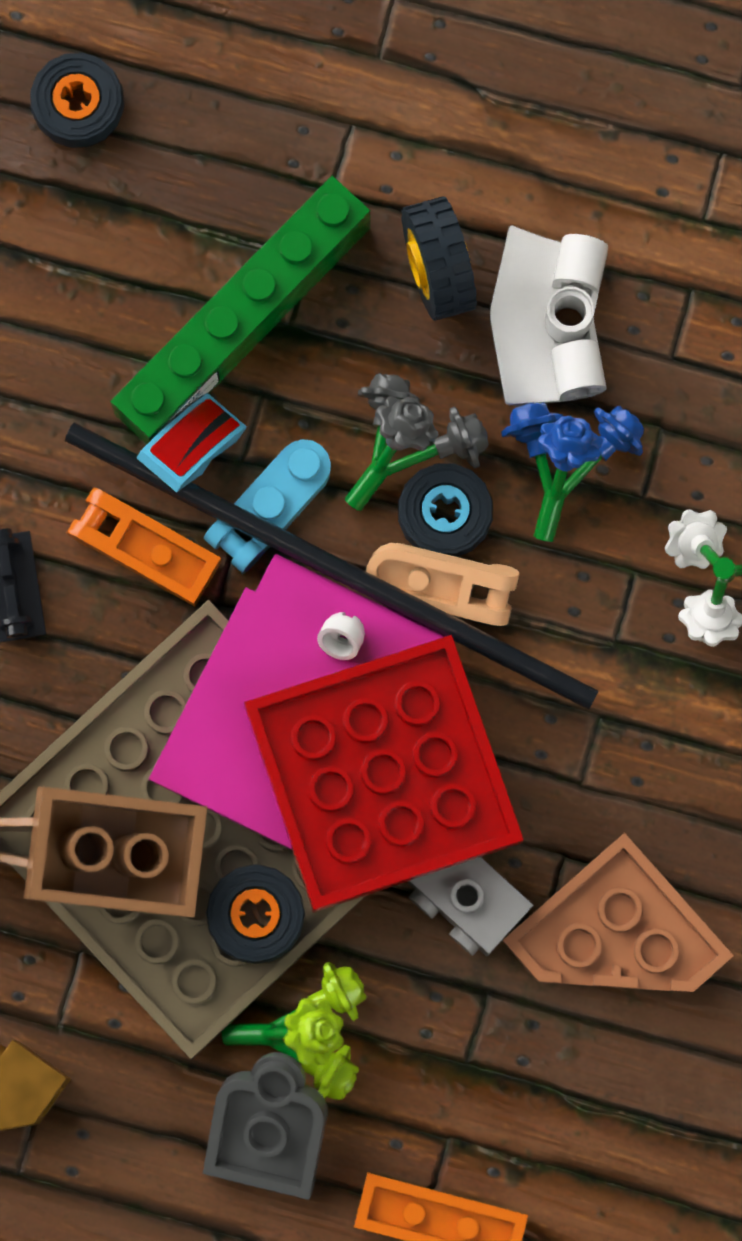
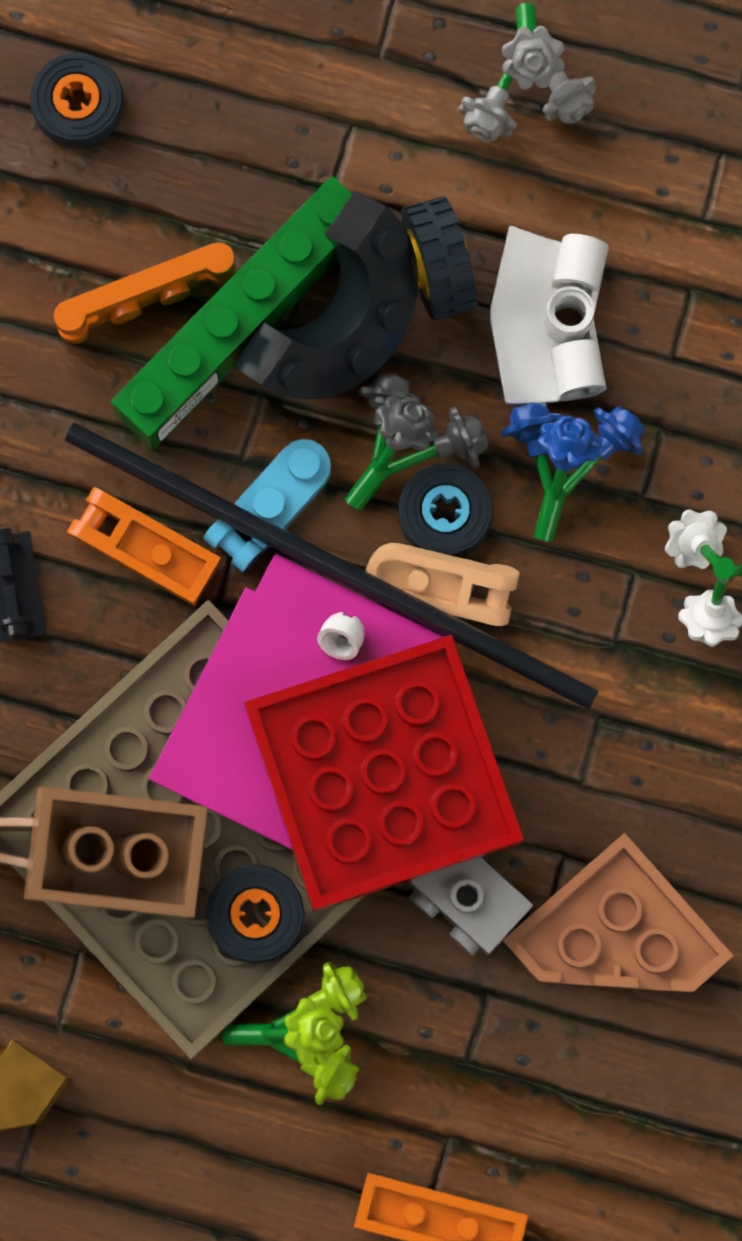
(125, 297): none -> orange plate
(191, 442): slope -> none
(268, 1128): dark grey plate -> none
(362, 321): none -> black brick
(530, 59): none -> light grey plant

